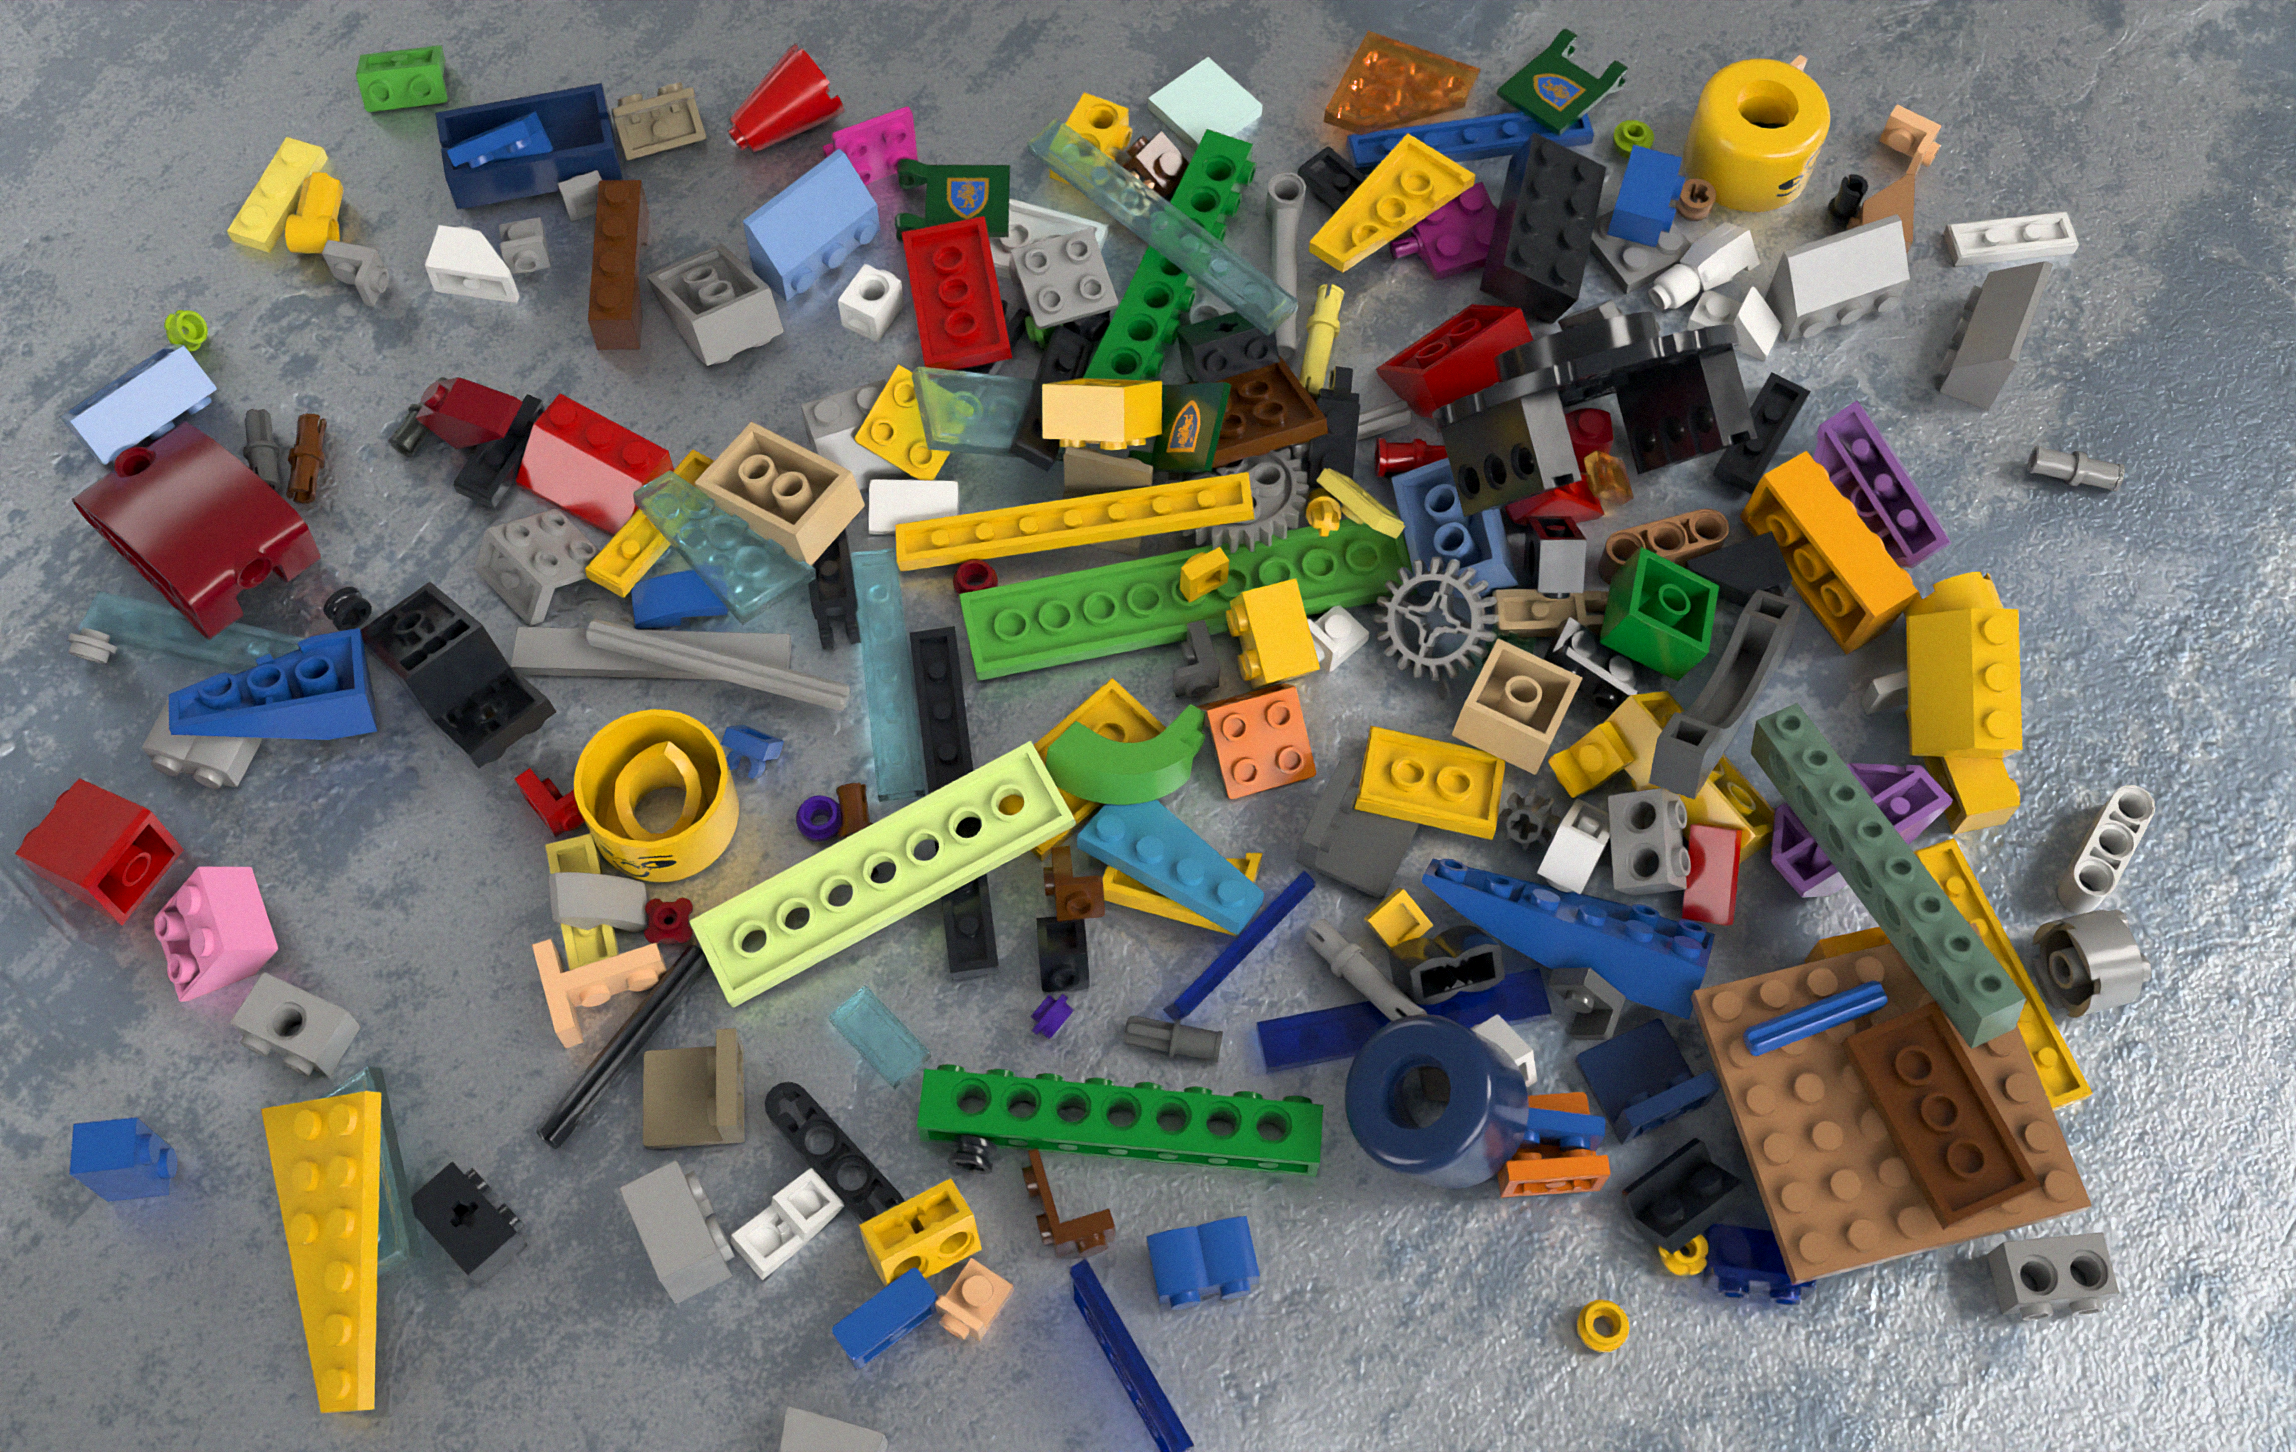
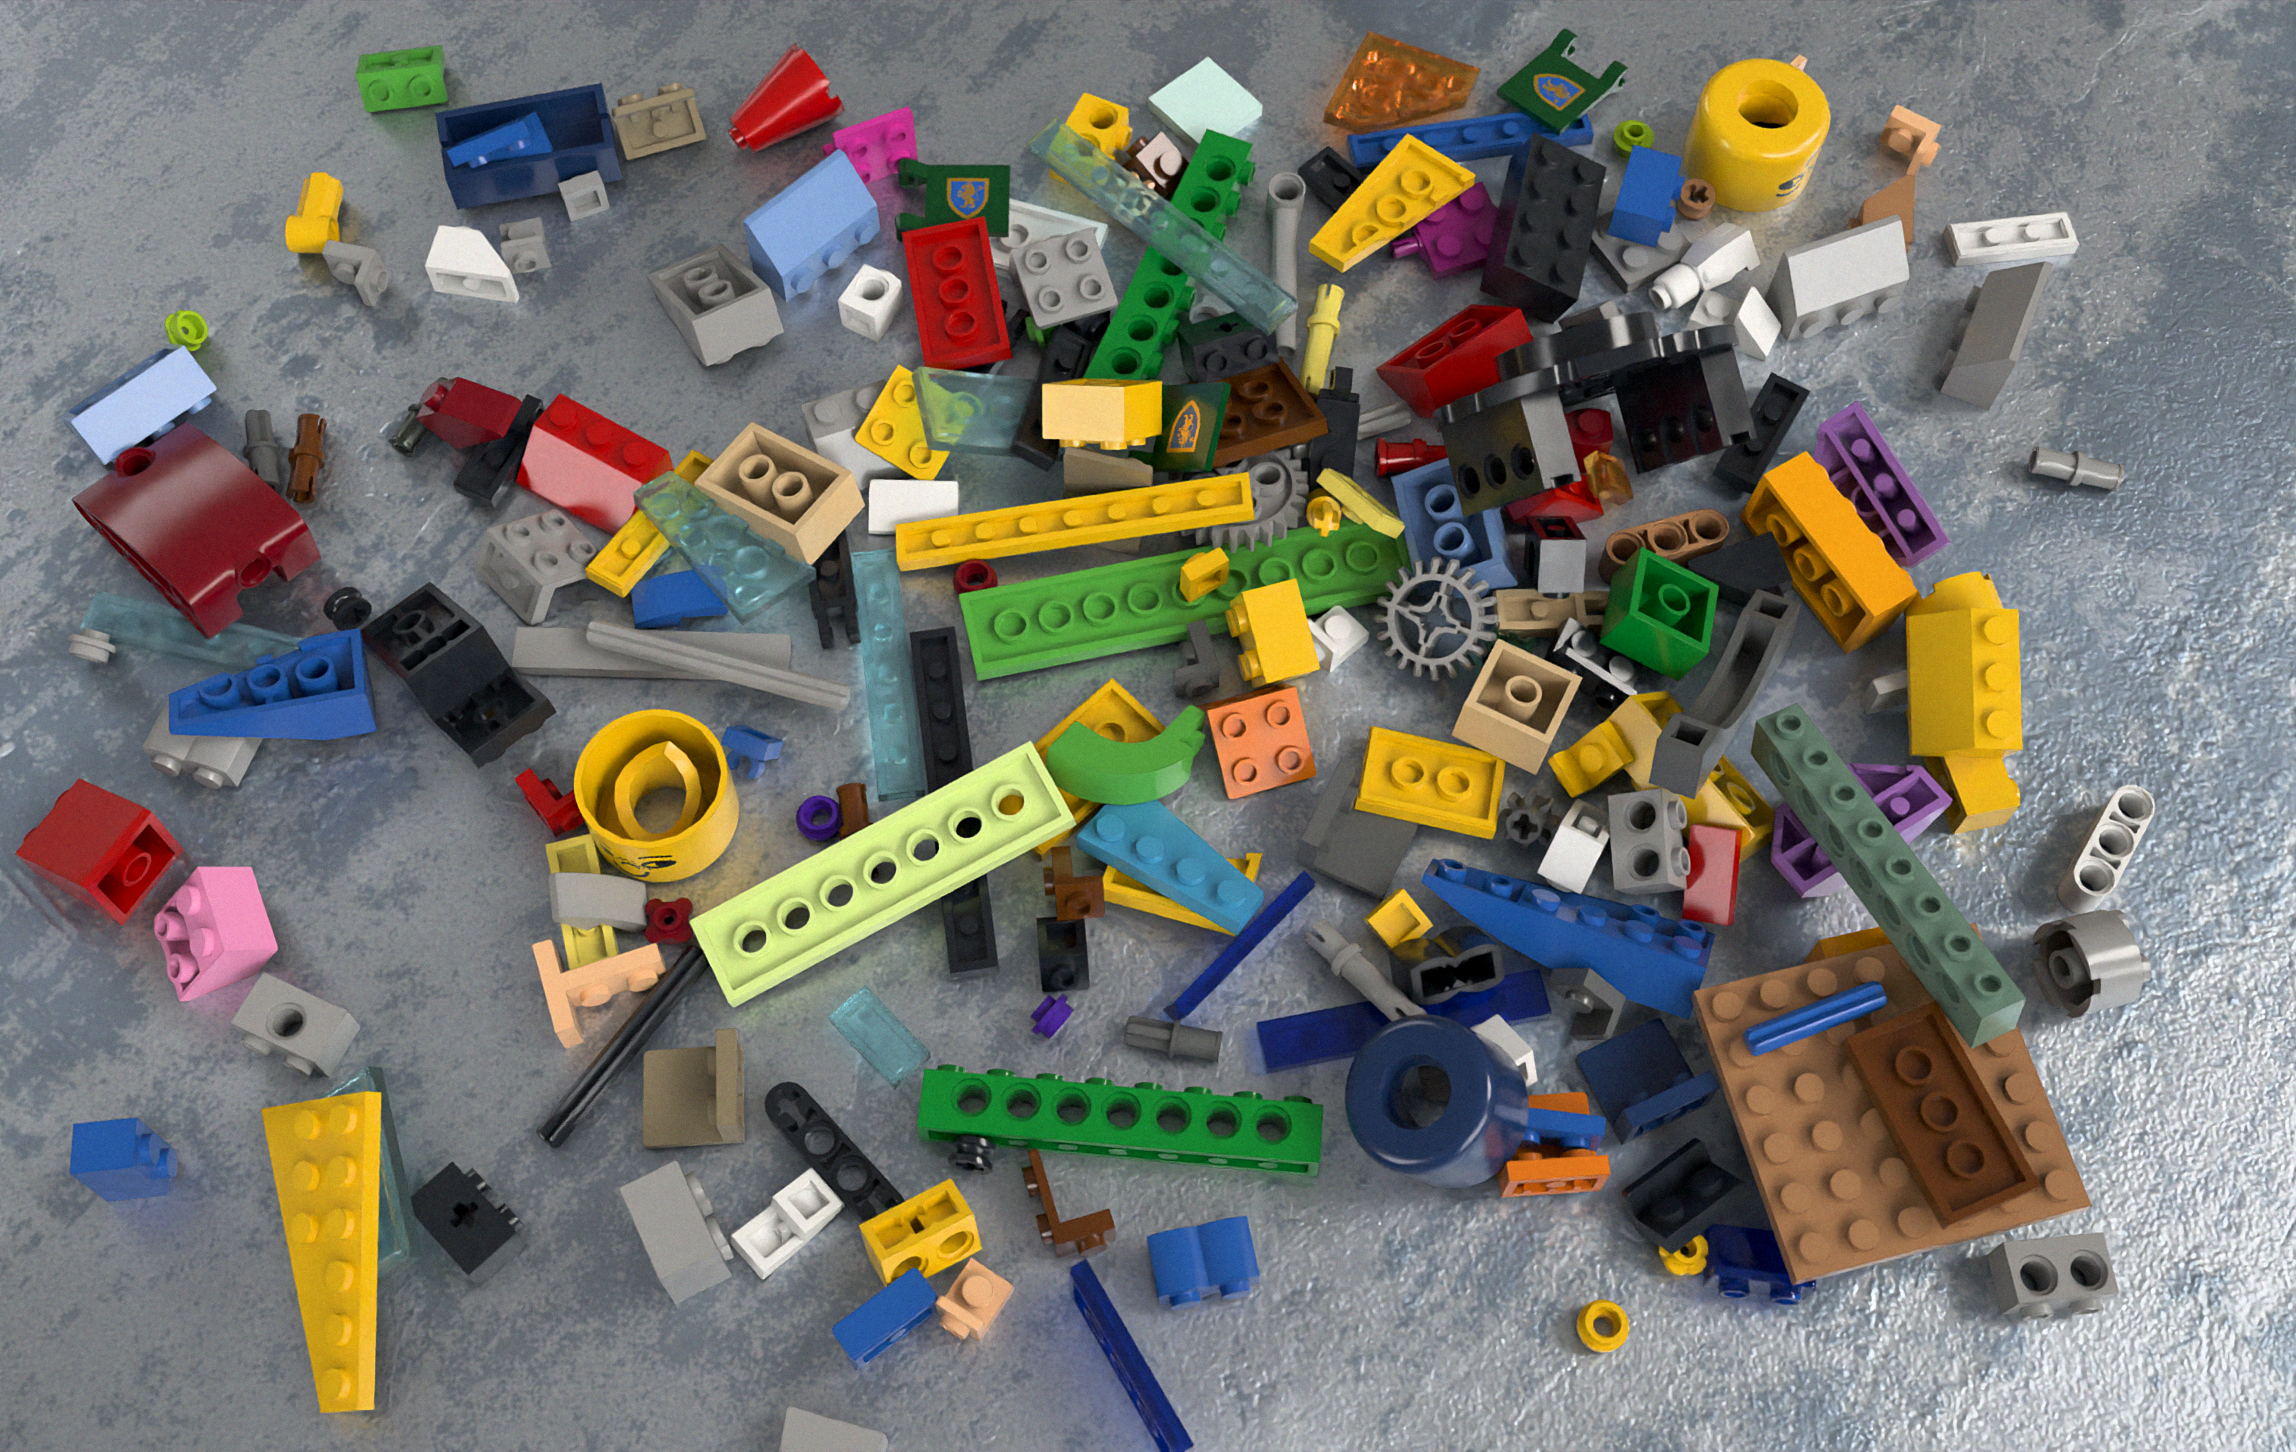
(276, 195): light yellow plate -> none
(614, 287): reddish brown arch -> none
(1848, 200): black pin -> none
(2051, 1056): yellow tile -> none

